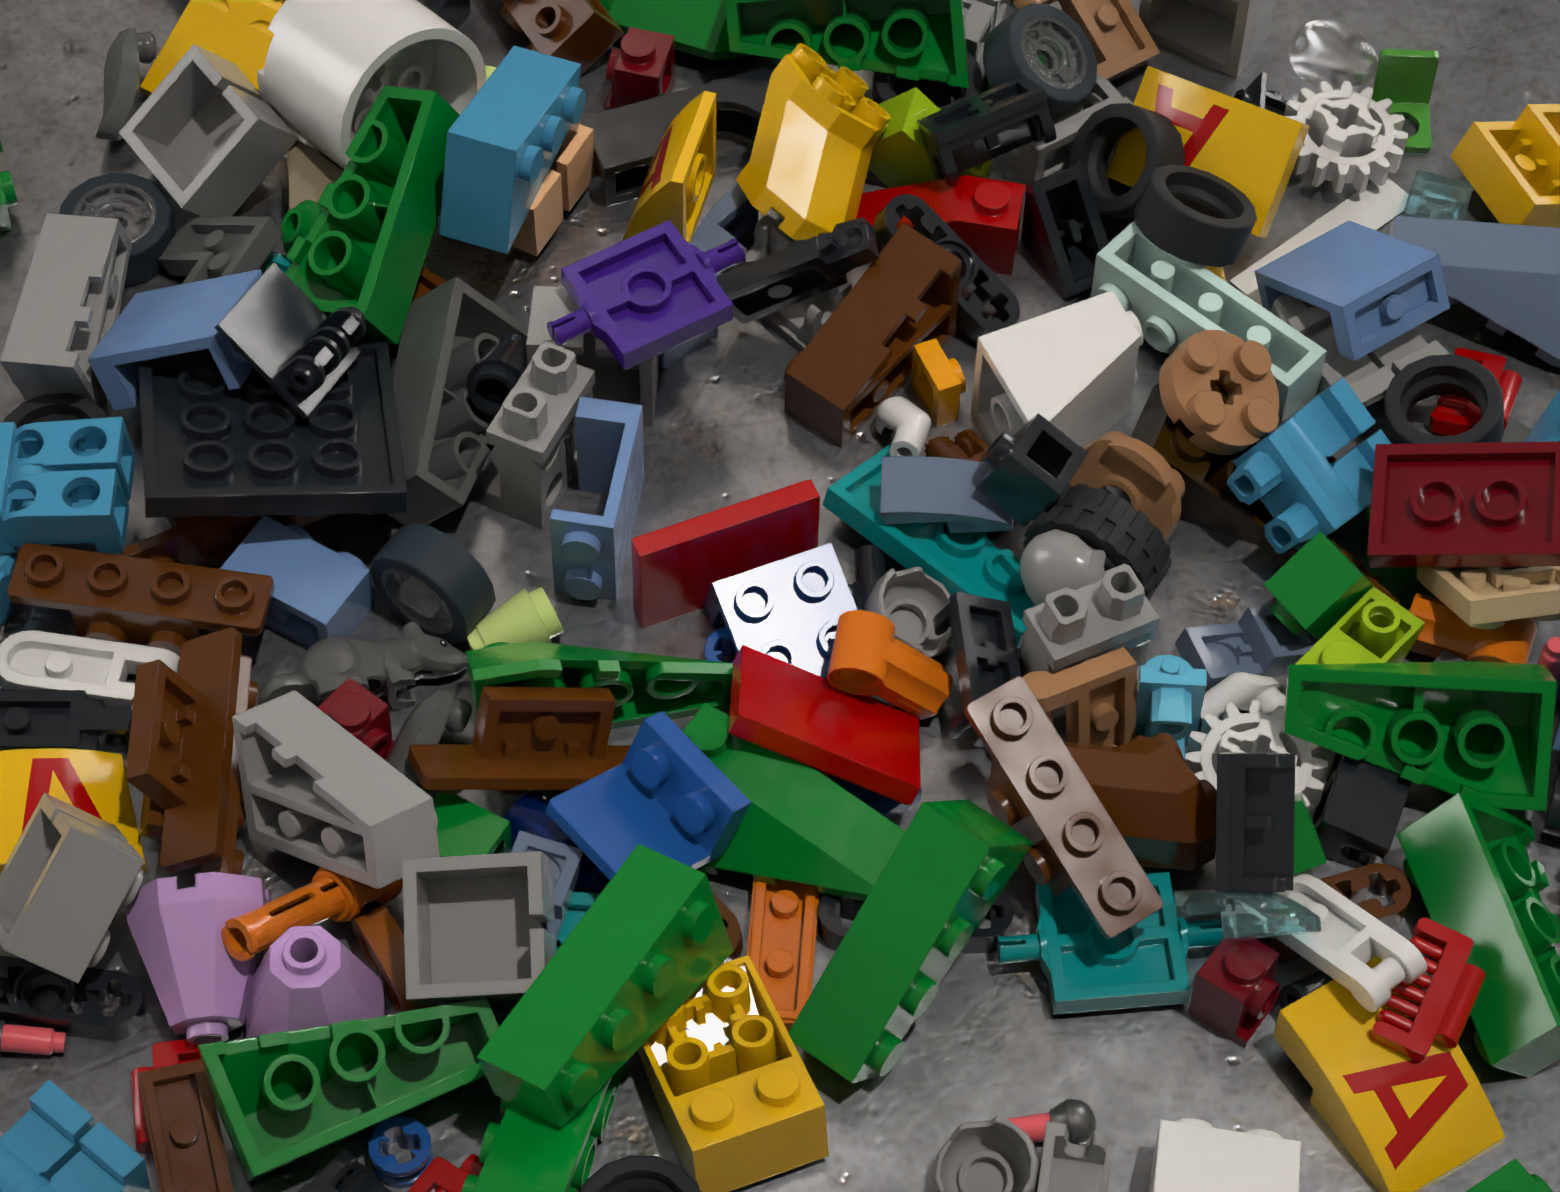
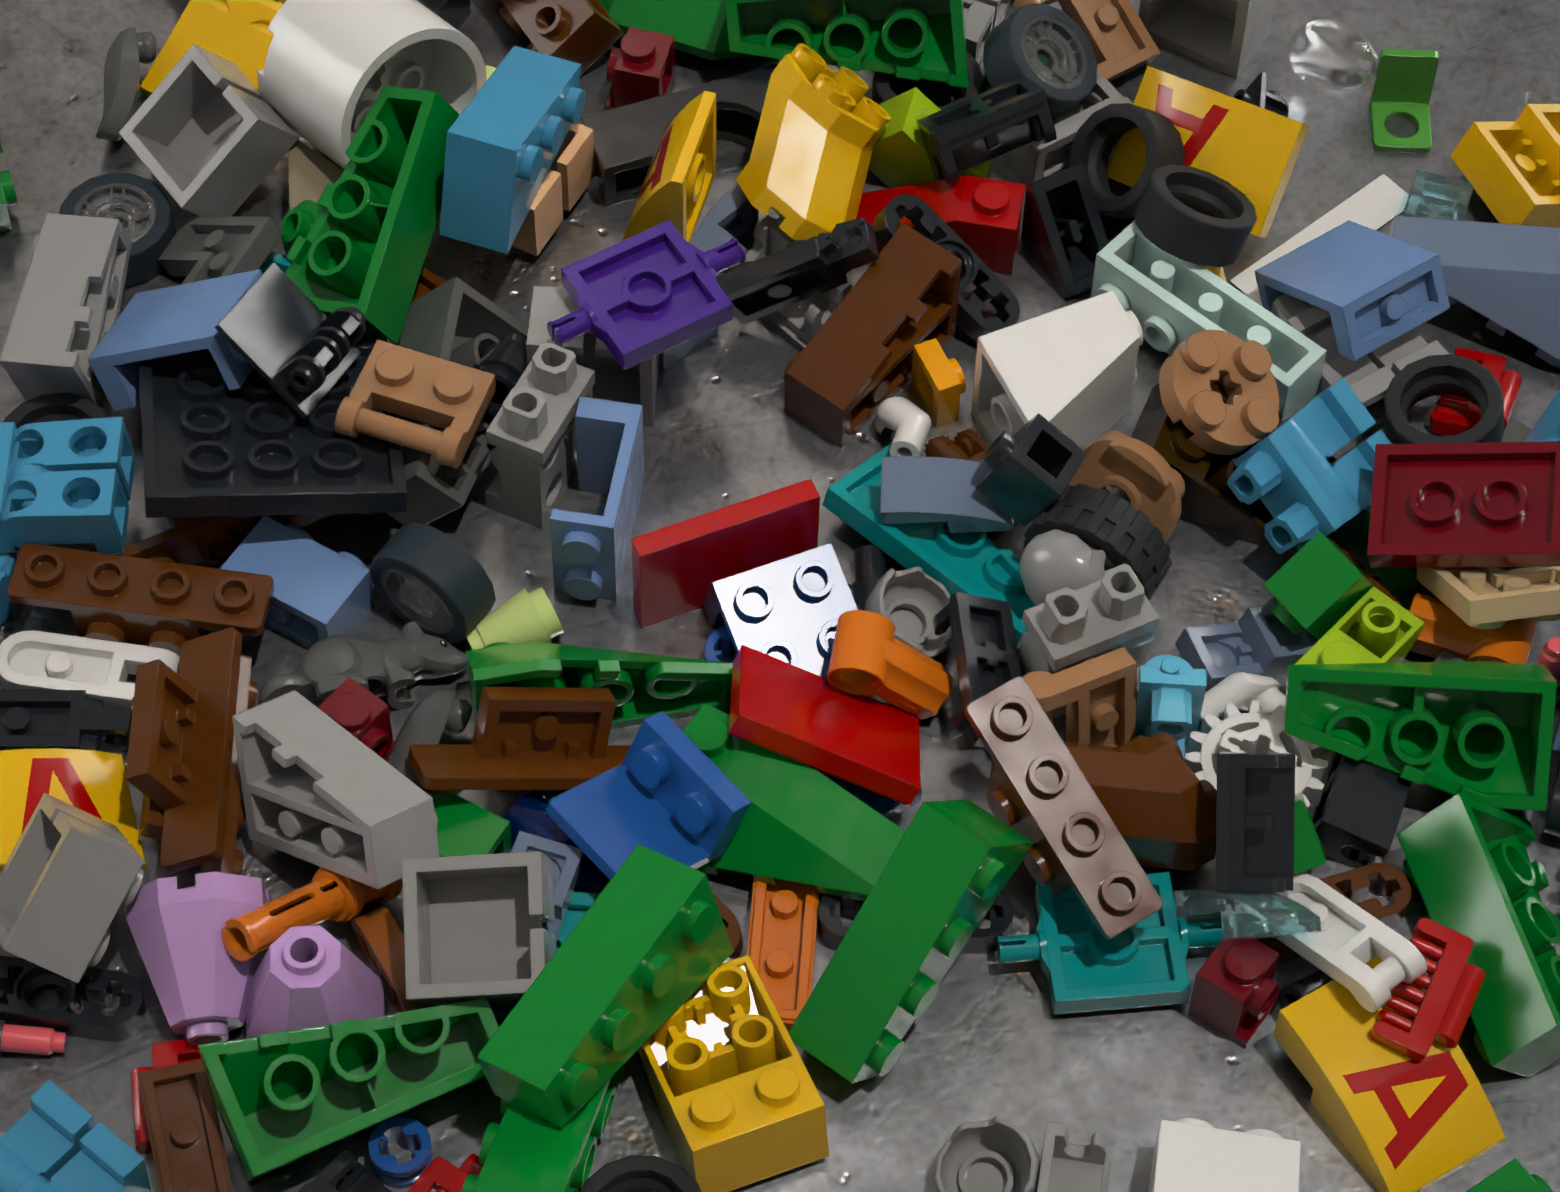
(421, 390): none -> medium nougat plate
(1073, 1113): flat silver piece -> none
(1347, 136): white gear -> none

